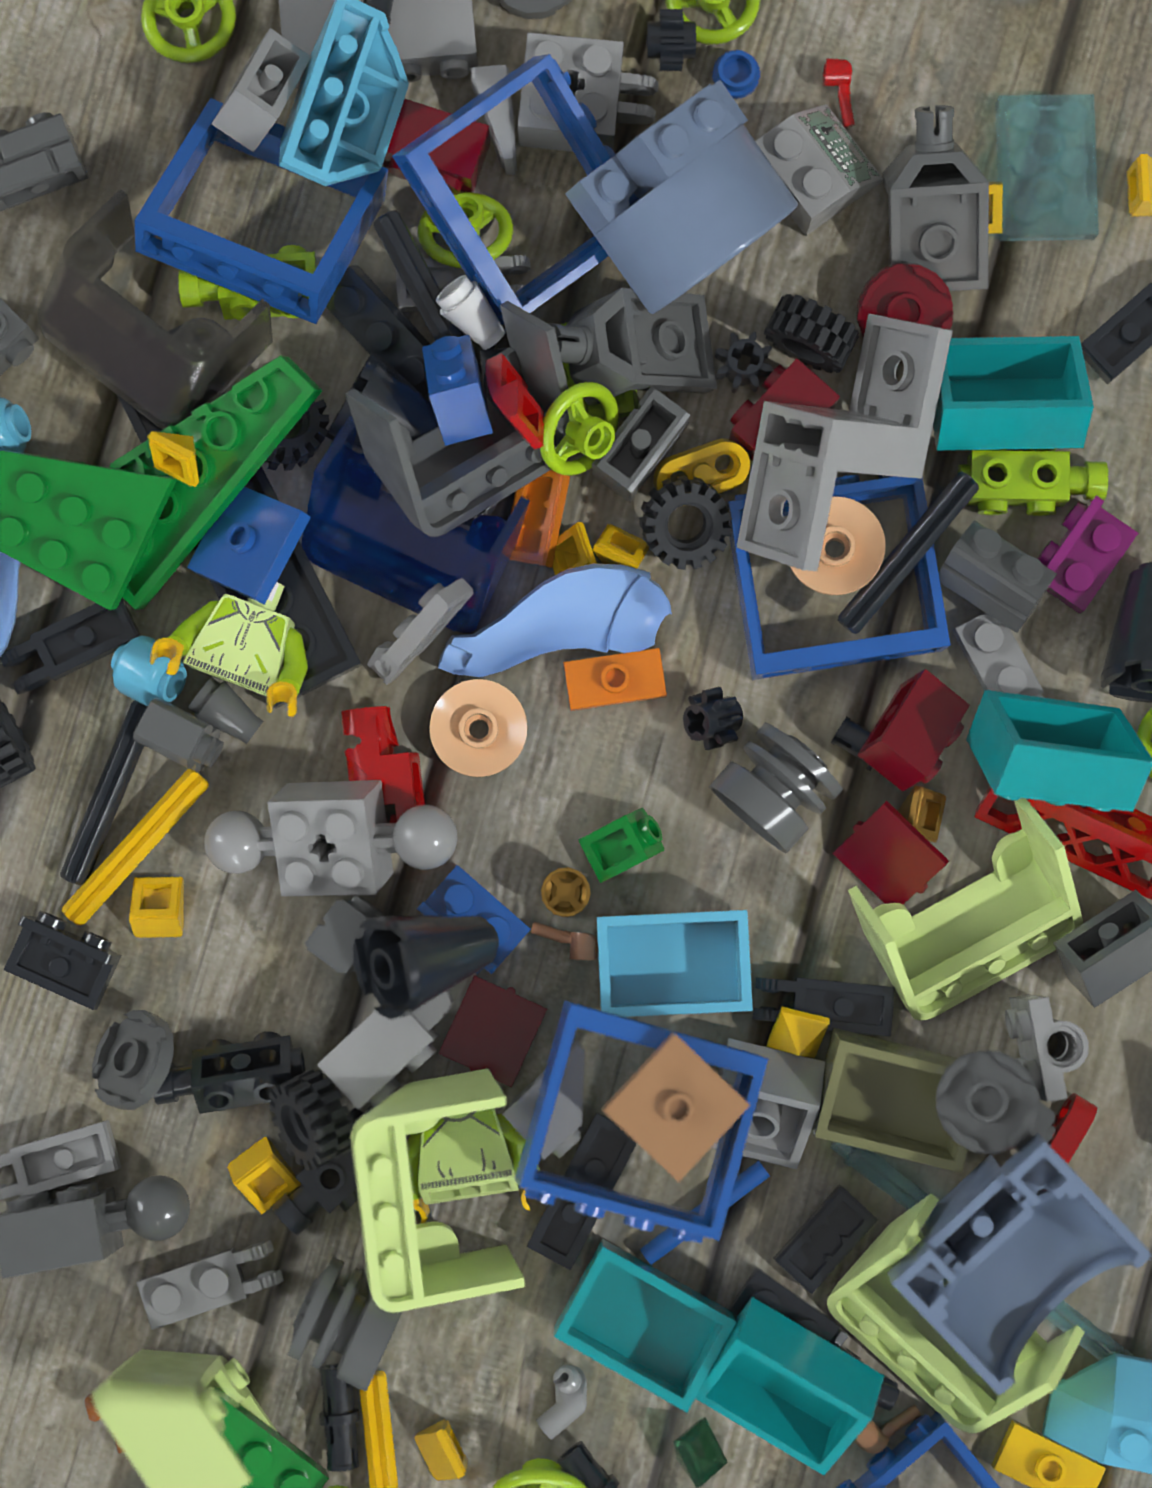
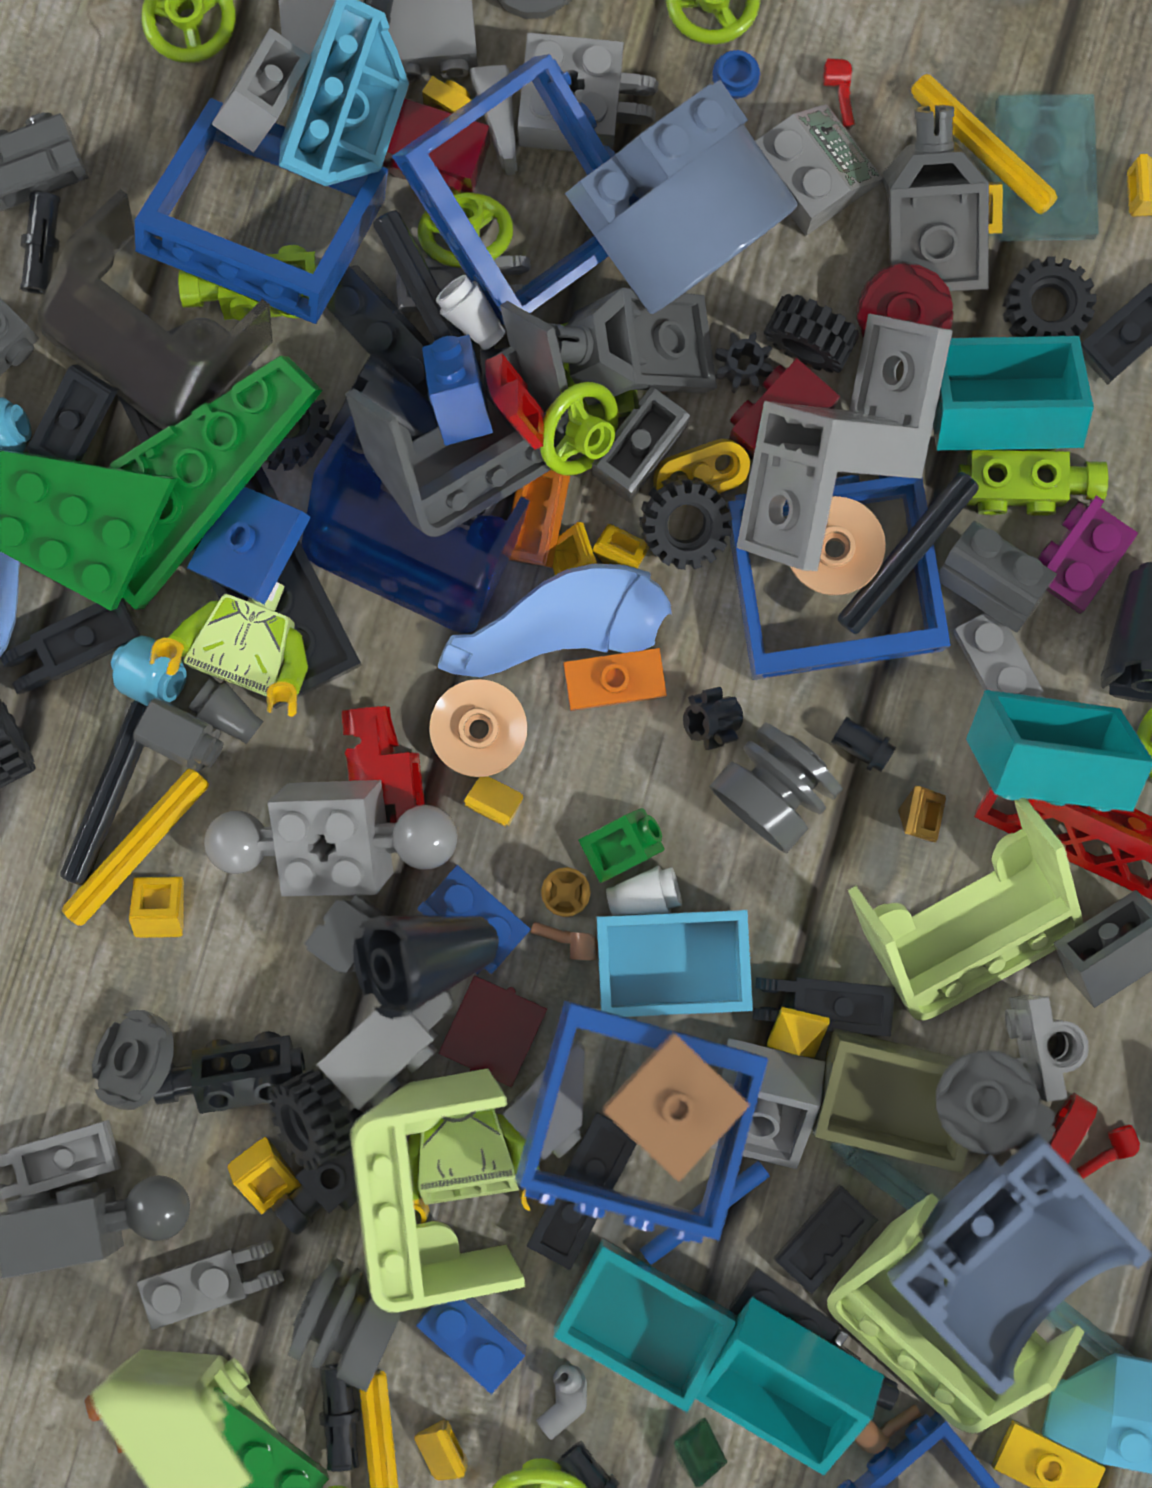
(40, 242): none -> black pin
(63, 961): black bracket -> none
(72, 416): none -> black hinge
(175, 456): yellow slope -> none
(418, 631): light grey hinge -> none
(445, 96): none -> yellow plate
(473, 1340): none -> blue piece
(494, 800): none -> yellow slope
(646, 893): none -> white cone
(671, 40): black gear -> none
(890, 856): dark red piece -> none
(915, 731): dark red brick -> none
(987, 146): none -> yellow axle
(1050, 275): none -> black tyre
(1124, 1145): none -> red hand

